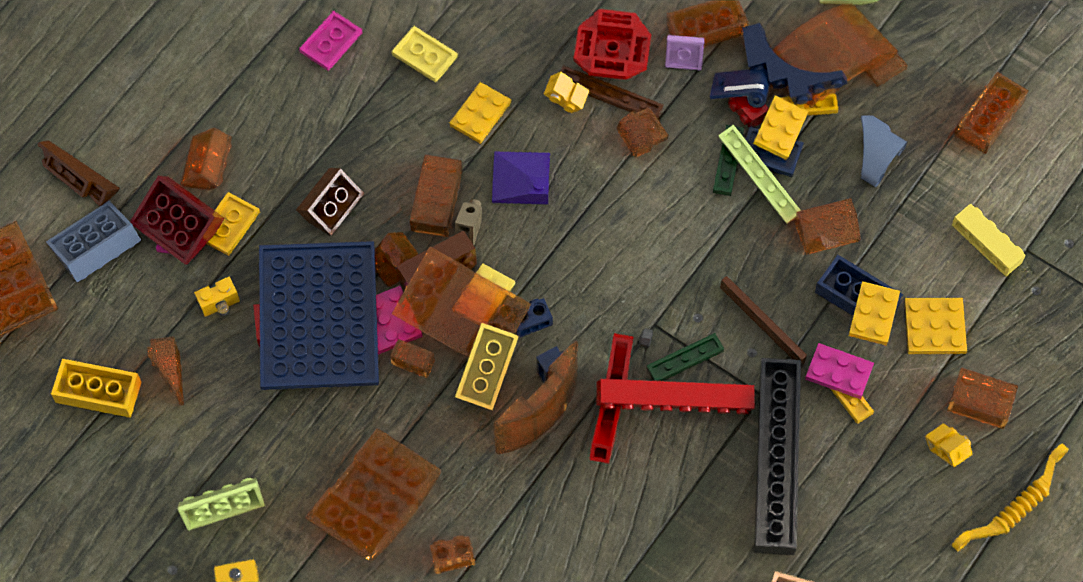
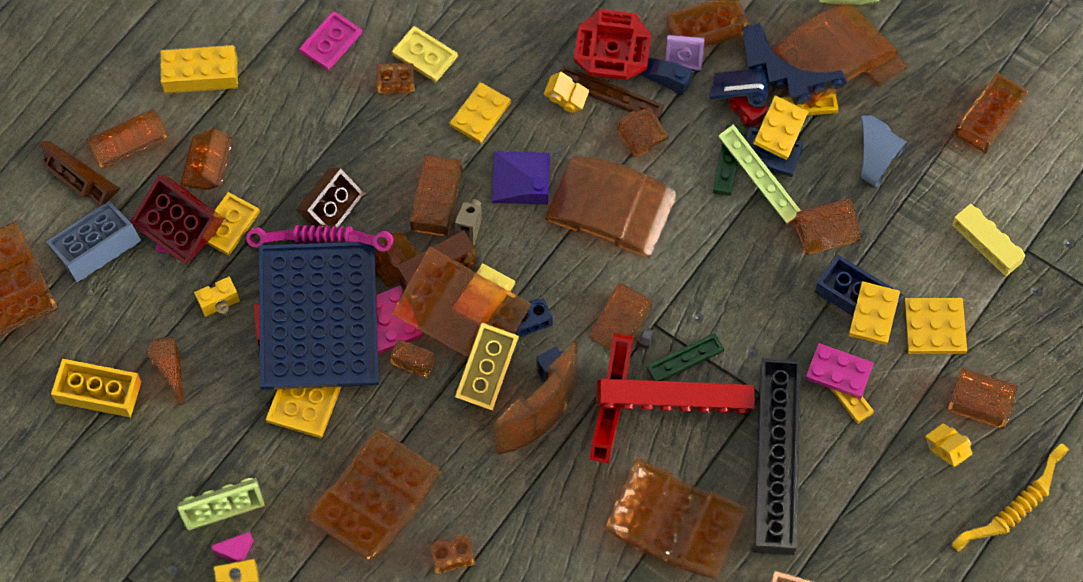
(127, 138): none -> clear orange slope
(199, 69): none -> yellow brick
(234, 549): none -> dark pink slope
(303, 409): none -> yellow plate
(306, 234): none -> dark pink piece
(395, 73): none -> clear orange brick
(612, 203): none -> clear orange slope
(621, 315): none -> clear orange slope
(668, 74): none -> dark blue slope
(675, 520): none -> clear orange slope
(762, 320): reddish brown tile -> none

